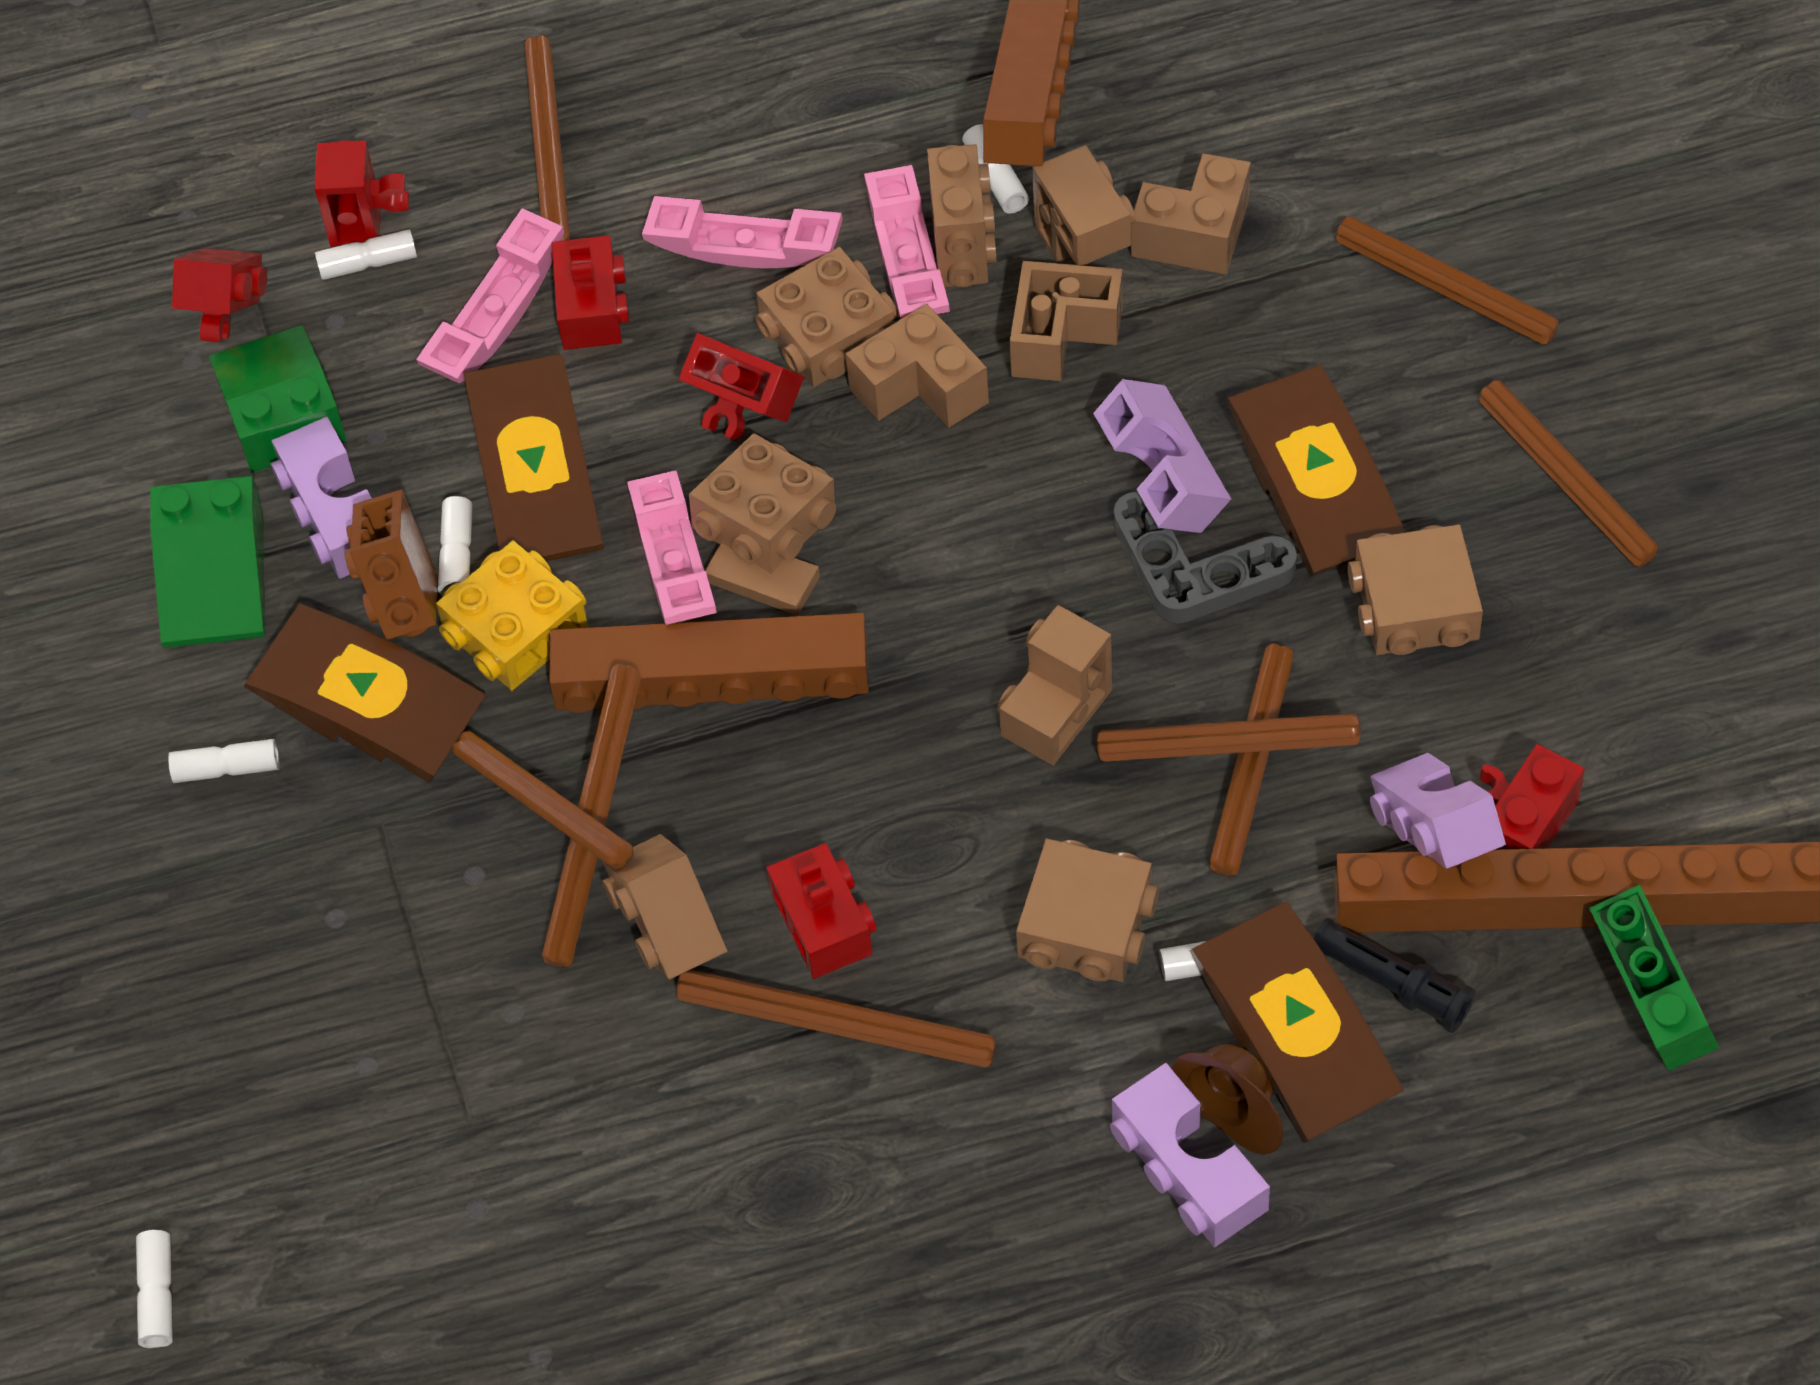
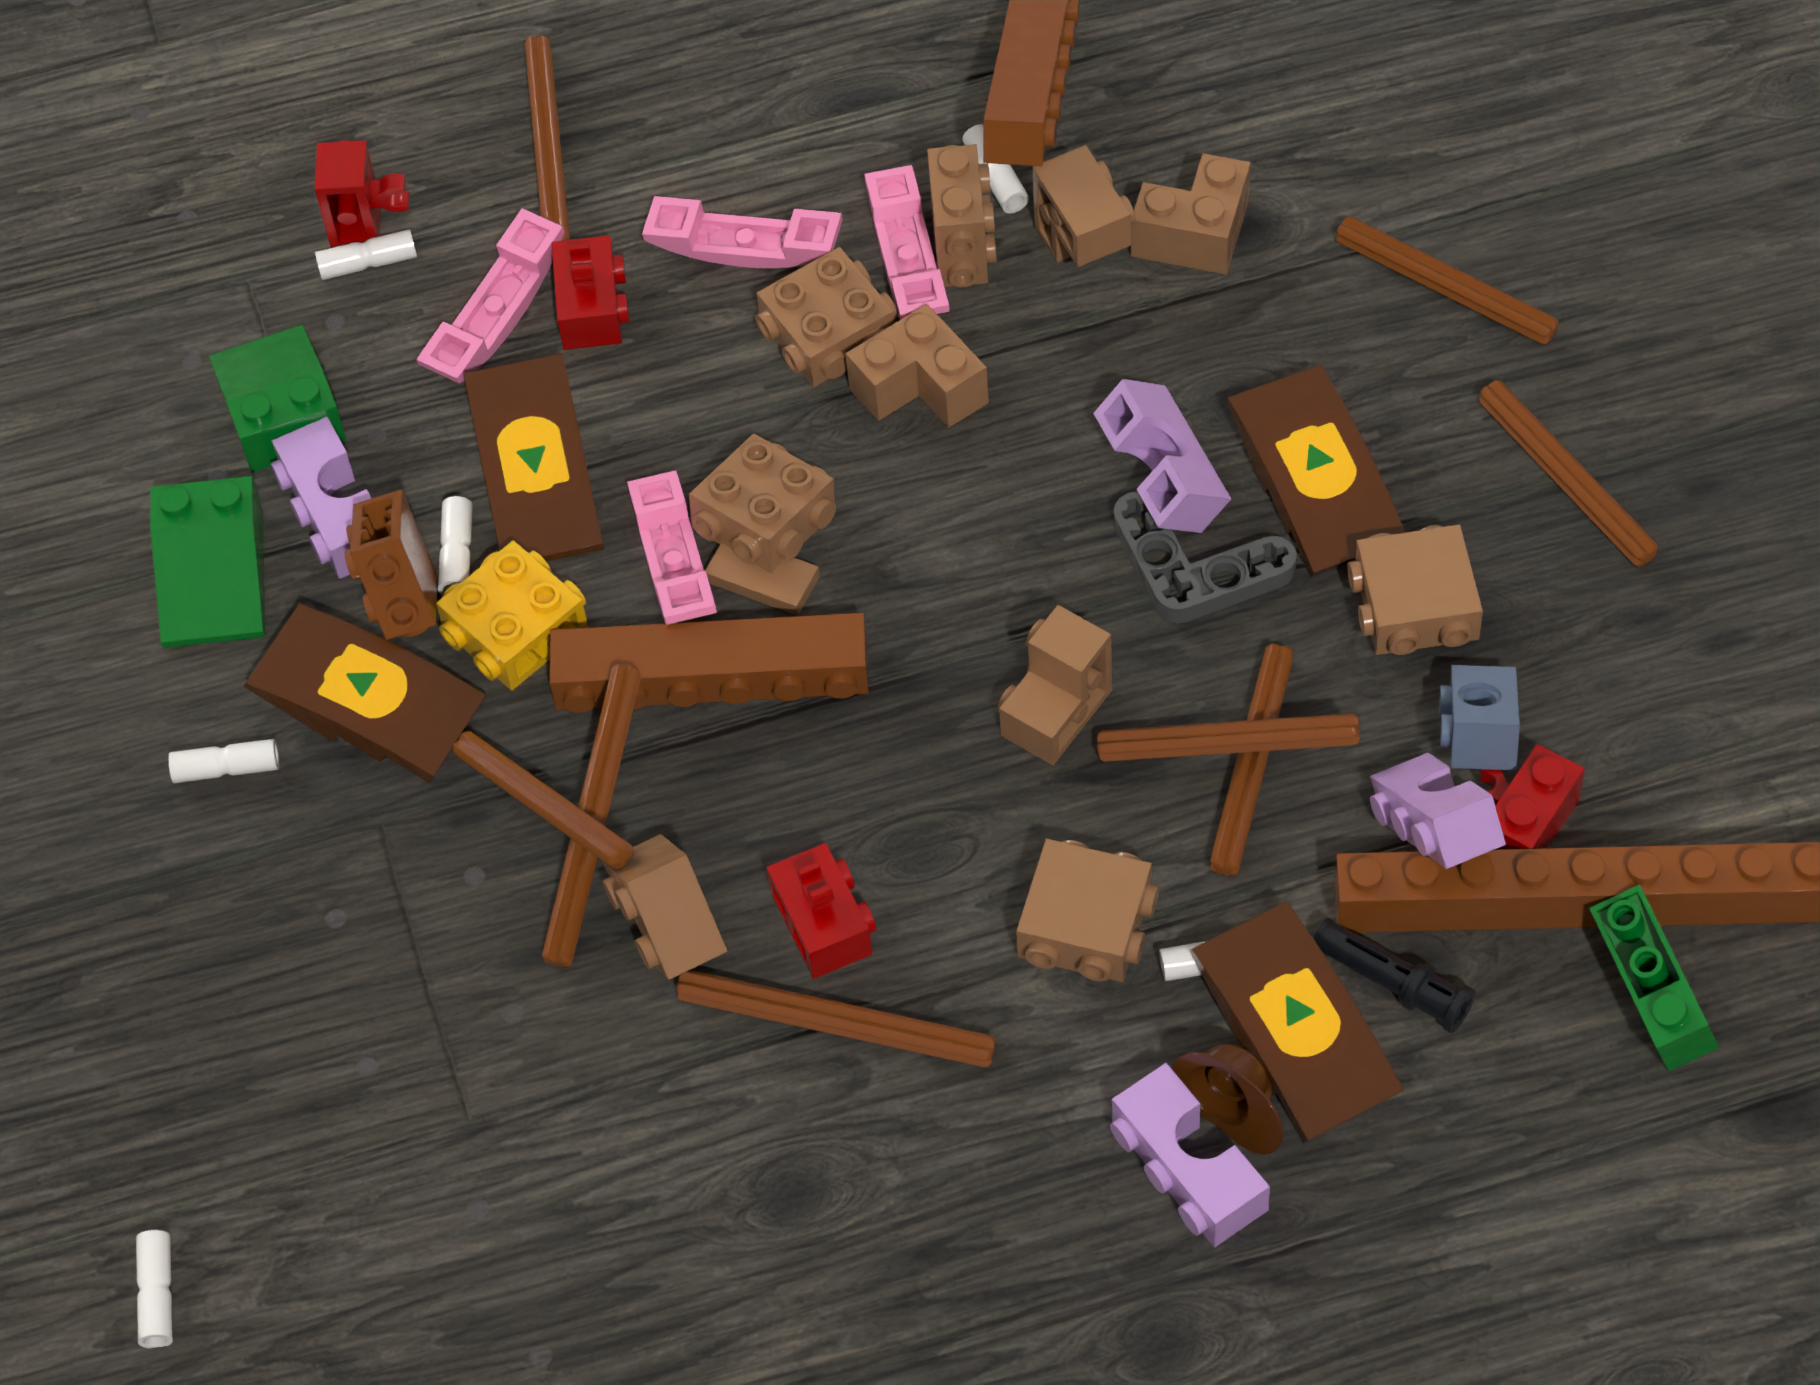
(217, 285): red brick -> none
(739, 382): red brick -> none
(1061, 306): medium nougat brick -> none
(1480, 717): none -> sand blue brick

